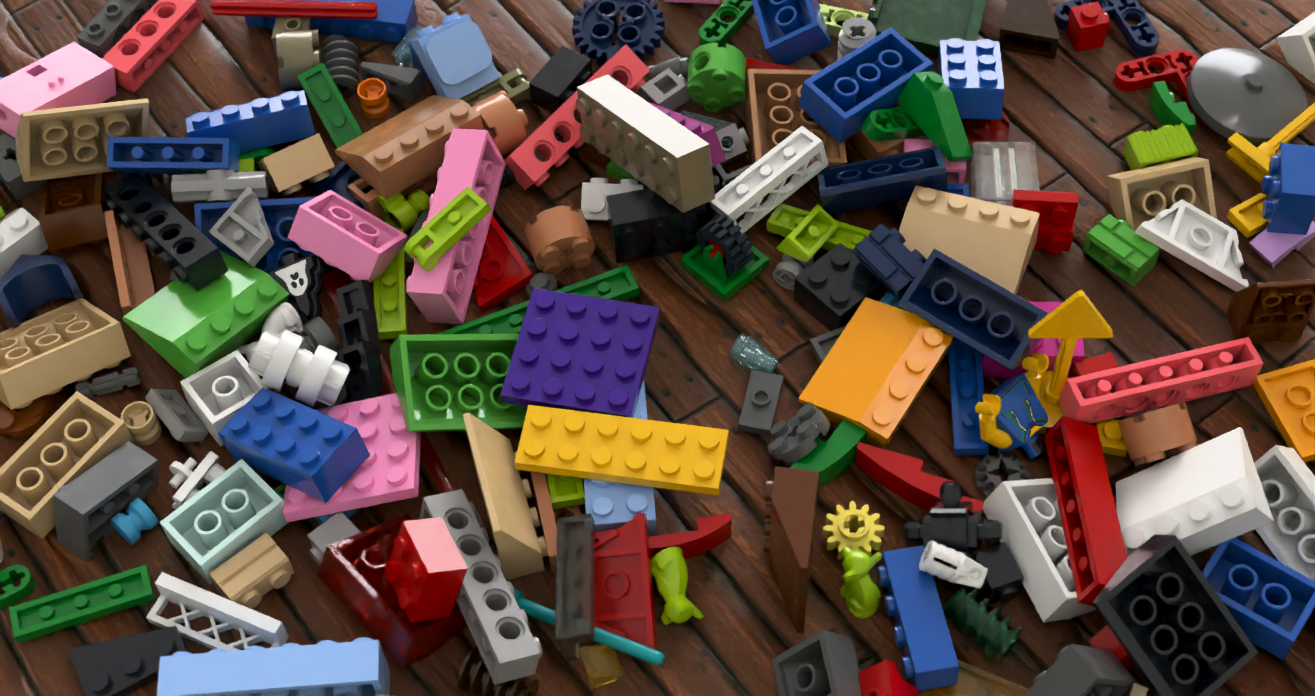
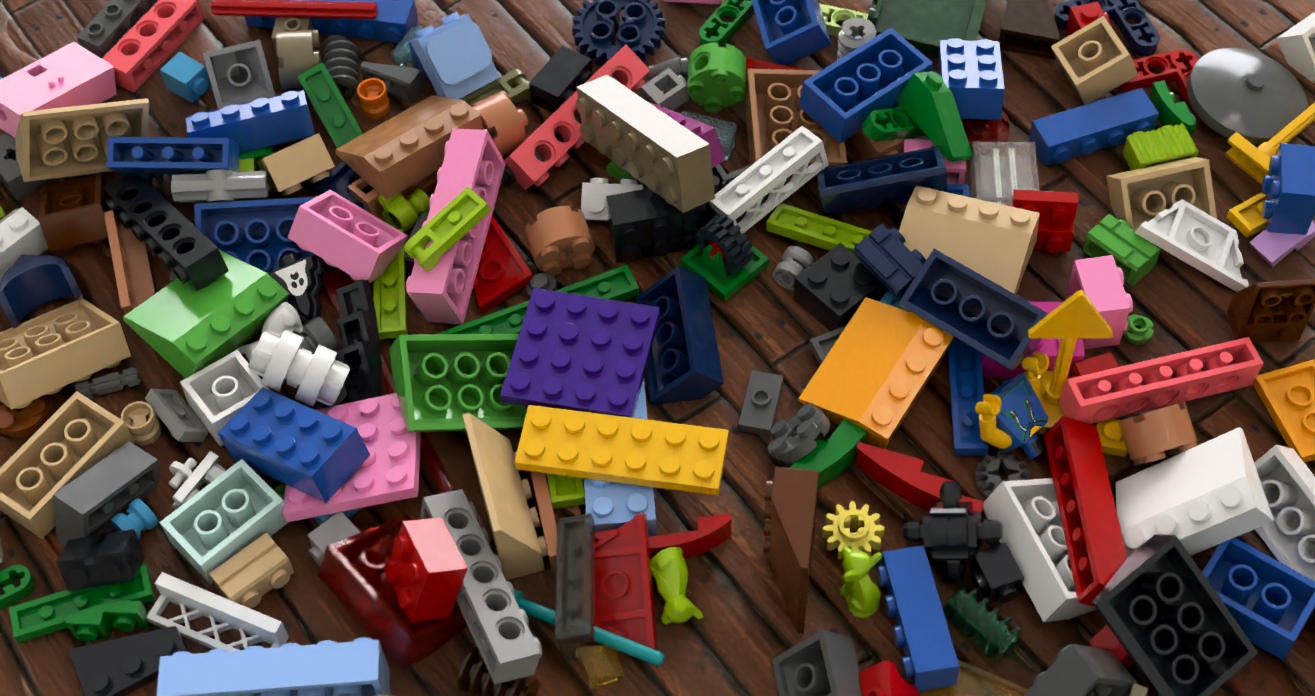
(93, 564): none -> black brick
(99, 620): none -> green slope
(185, 77): none -> dark azure brick
(238, 73): none -> light grey slope
(244, 228): light grey wing -> none
(685, 348): none -> dark blue slope
(740, 141): light grey brick -> none
(752, 354): clear light blue cone -> none
(809, 234): lime slope -> none
(961, 568): white hinge -> none
(1092, 126): none -> blue brick
(1094, 60): none -> tan brick
(1104, 287): none -> bright pink brick
(1135, 335): none -> bright green plate

